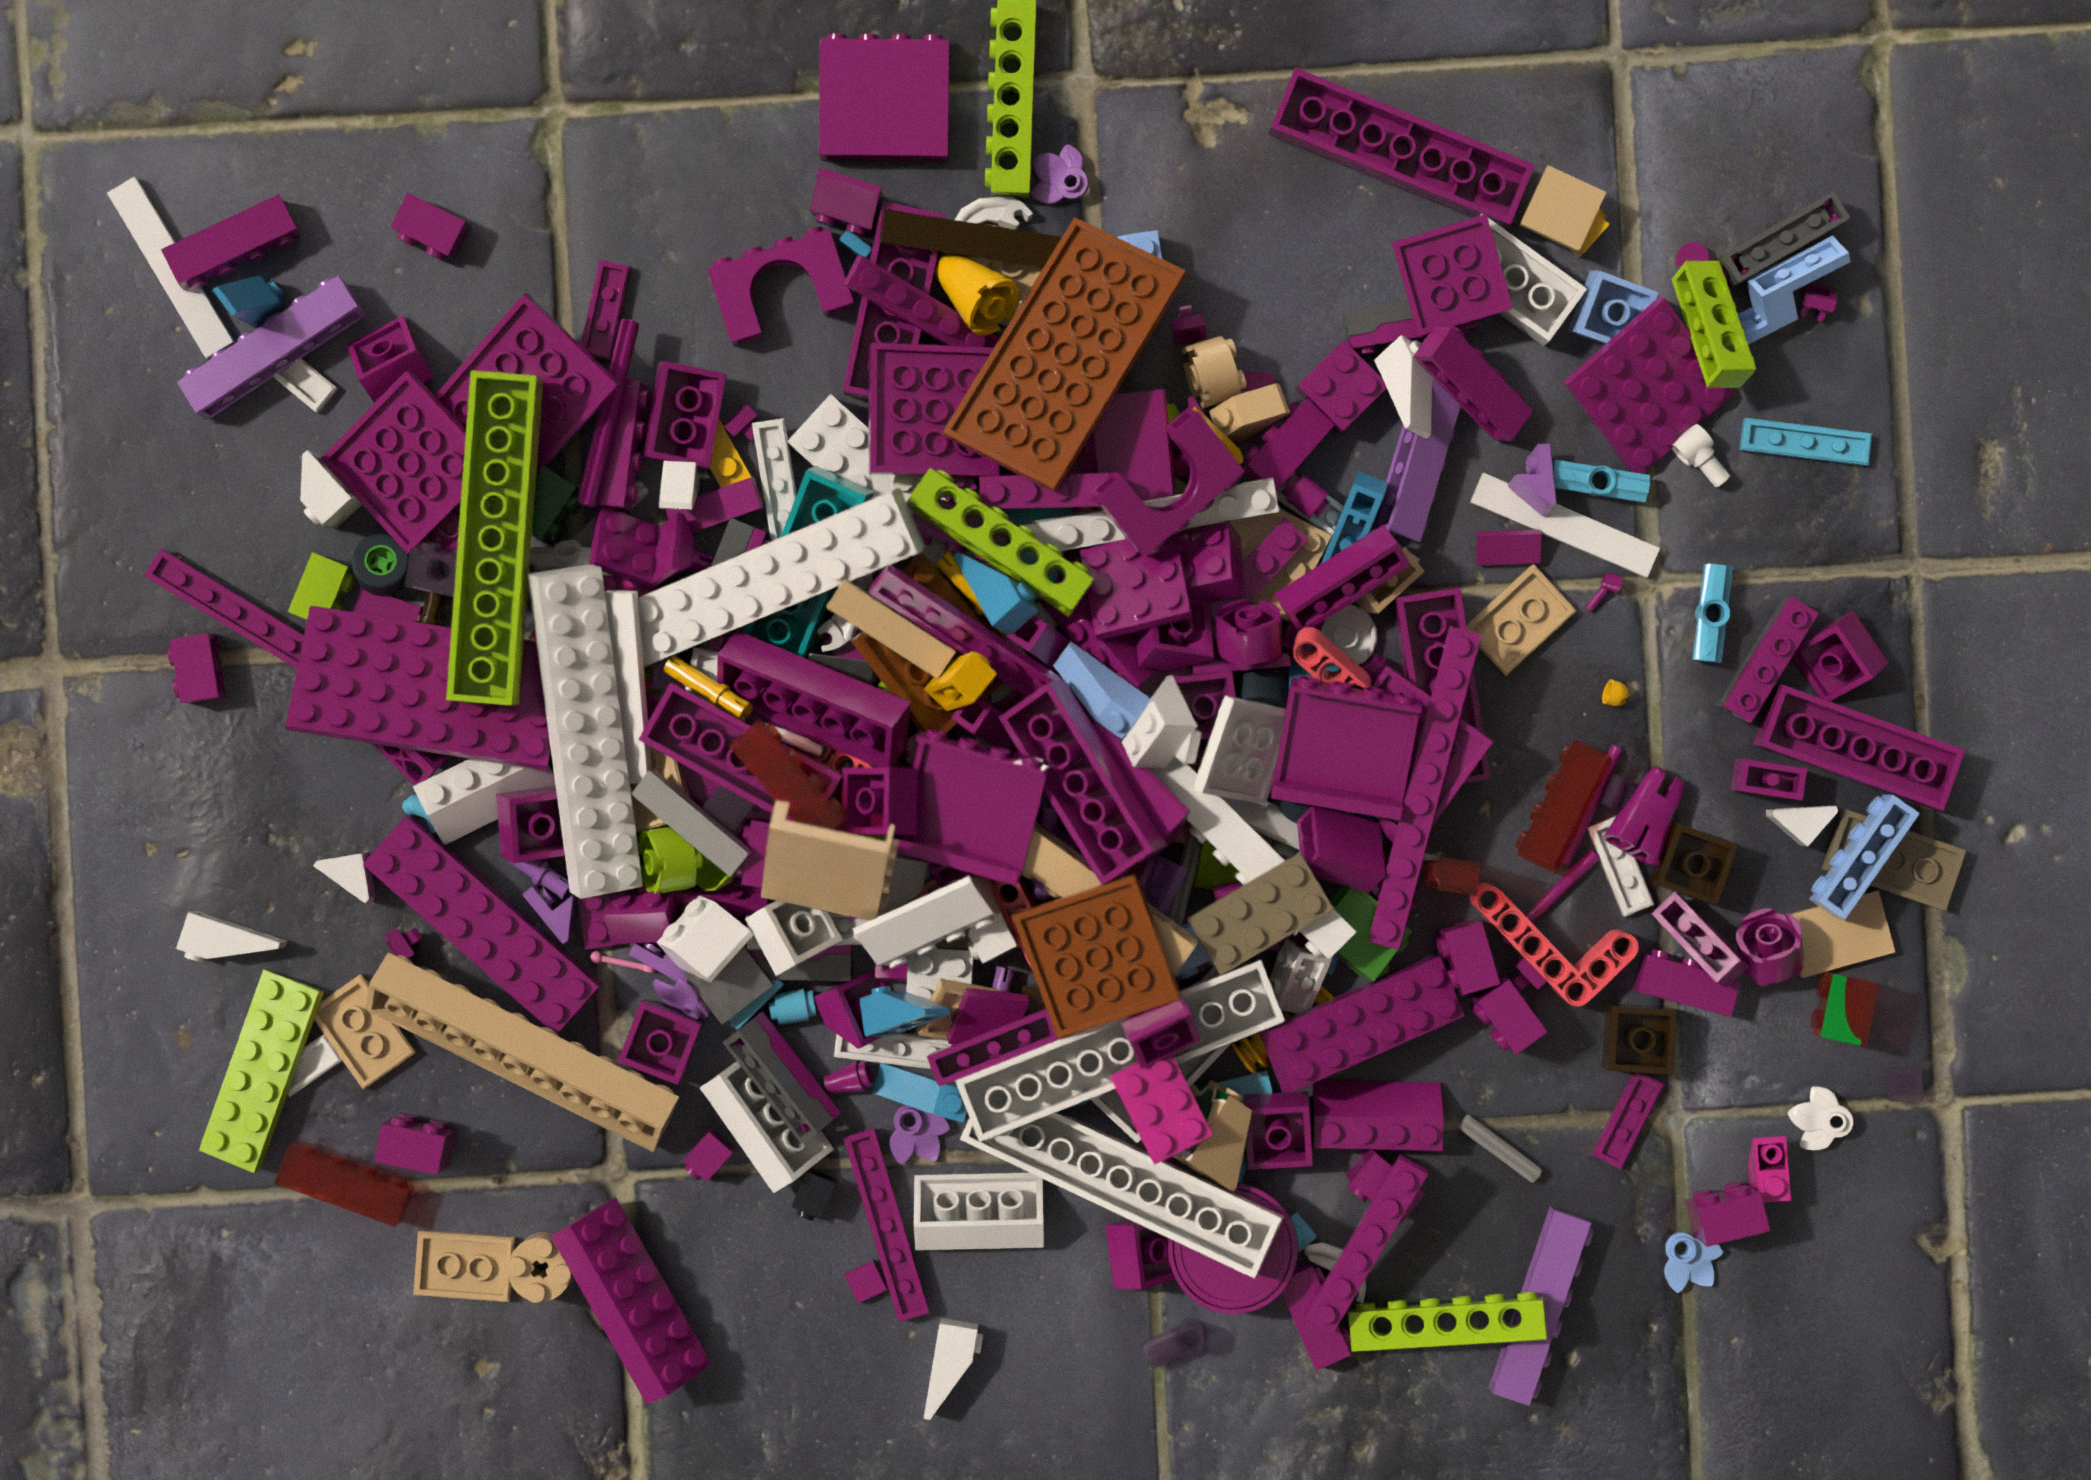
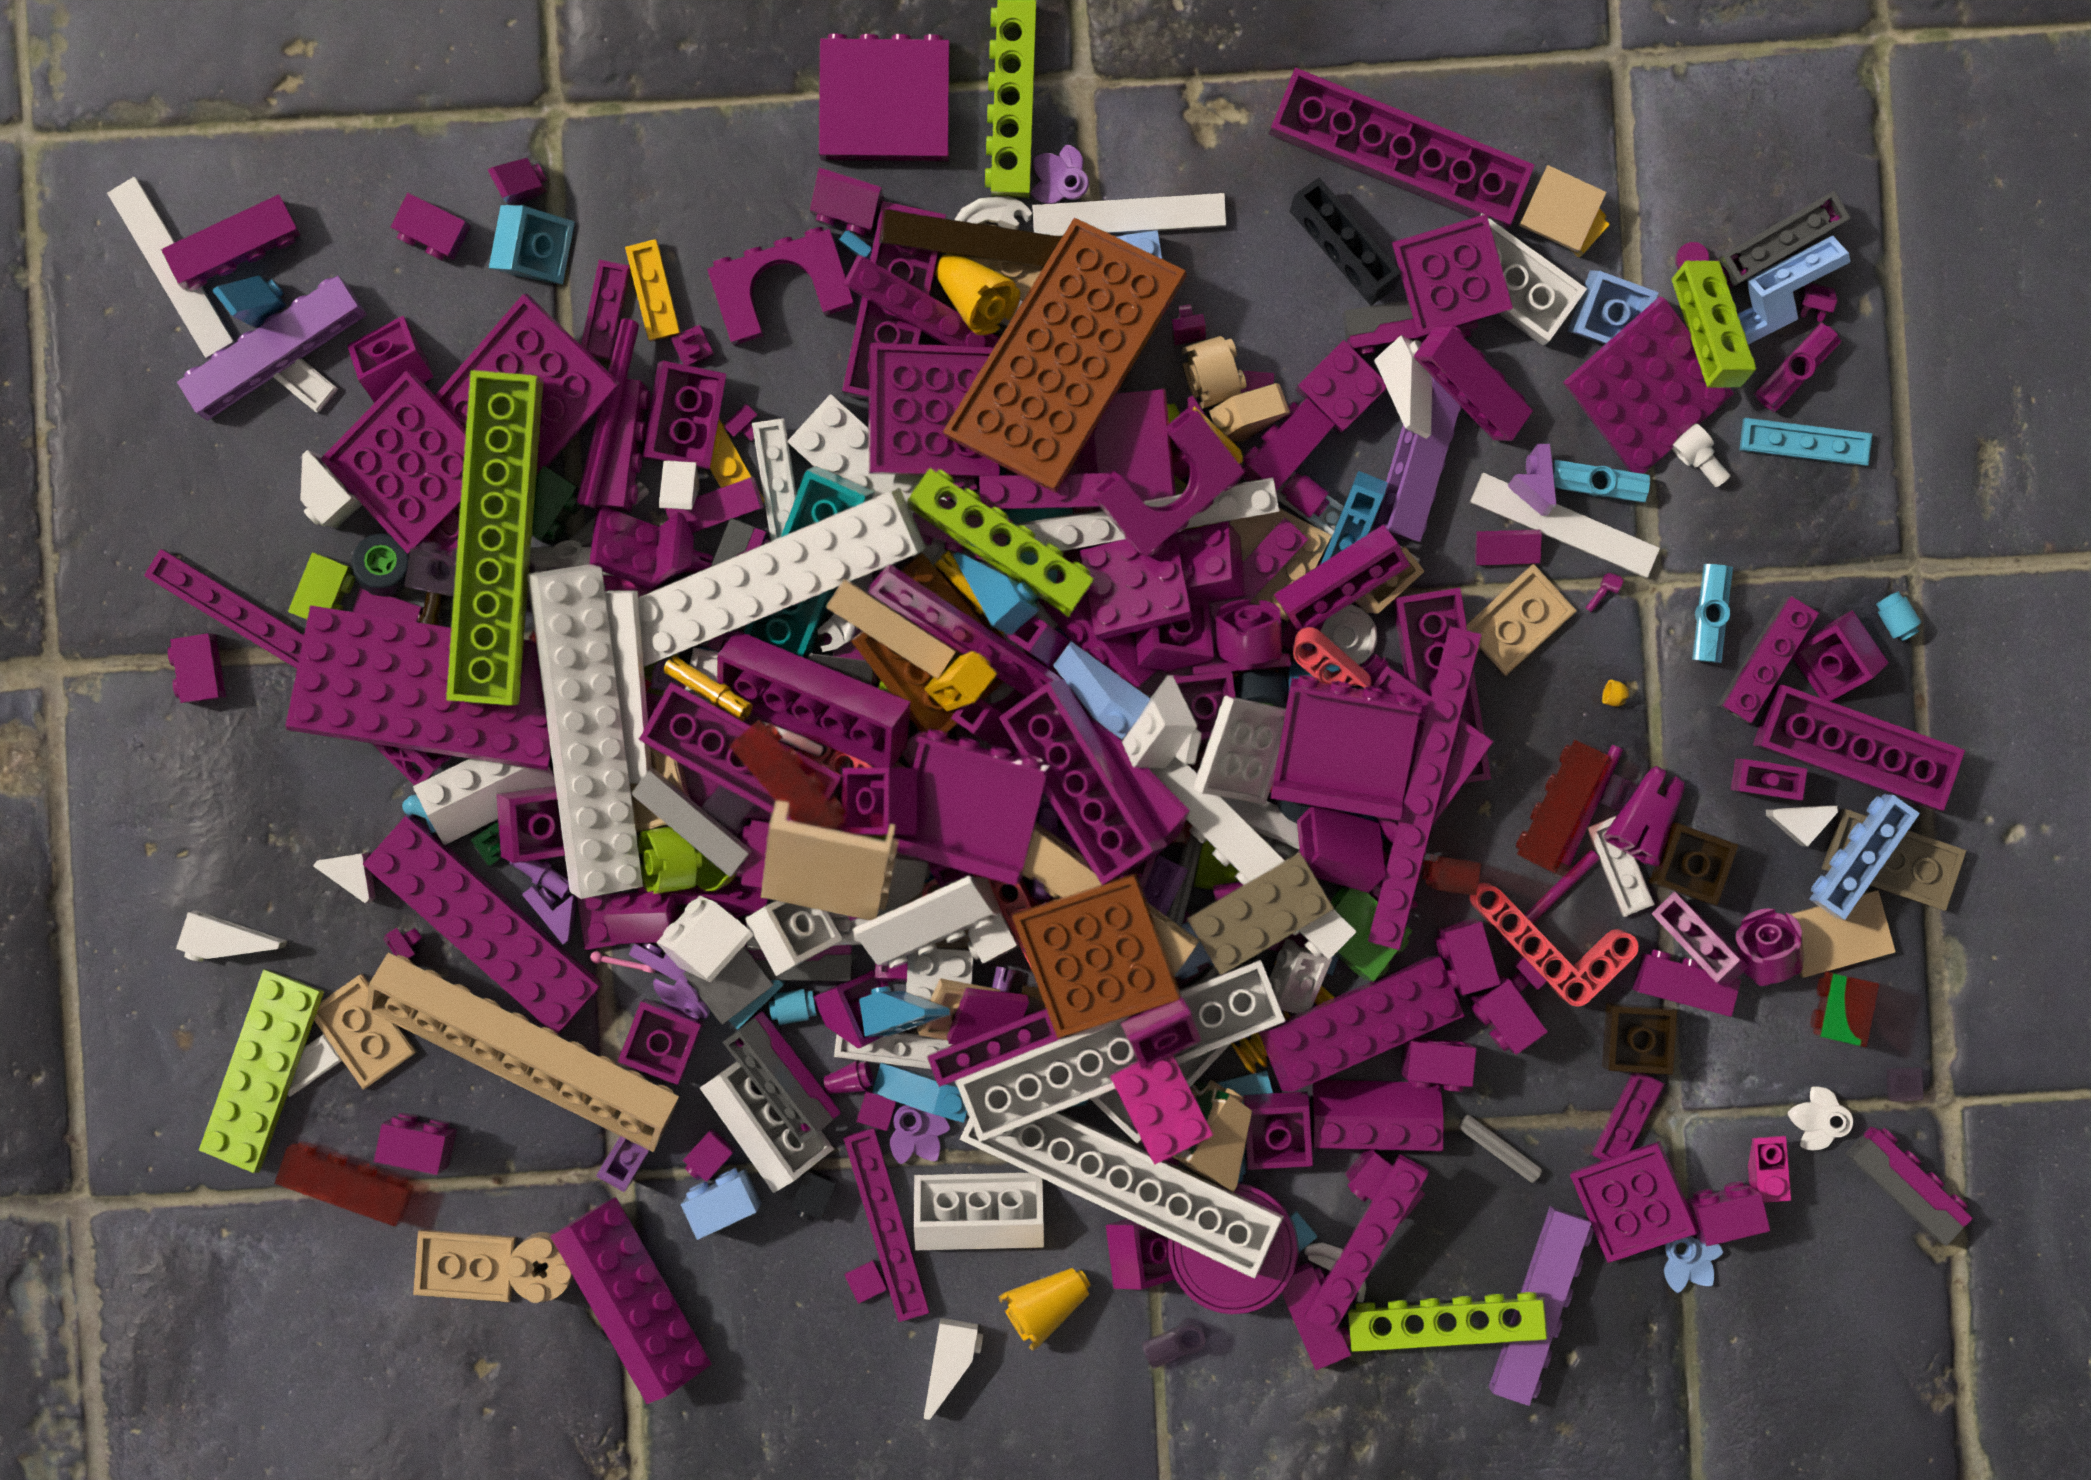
(489, 844): none -> dark green tile
(518, 181): none -> magenta slope
(531, 244): none -> medium azure slope
(622, 1164): none -> medium lavender slope
(652, 290): none -> yellow plate
(692, 346): none -> magenta tile
(720, 1203): none -> light blue brick
(876, 1111): none -> magenta tile
(1045, 1304): none -> yellow cone
(1134, 214): none -> white tile
(1345, 241): none -> black brick
(1438, 1062): none -> magenta brick
(1634, 1202): none -> magenta plate
(1811, 354): none -> magenta piece
(1898, 616): none -> medium azure brick
(1908, 1185): none -> piece

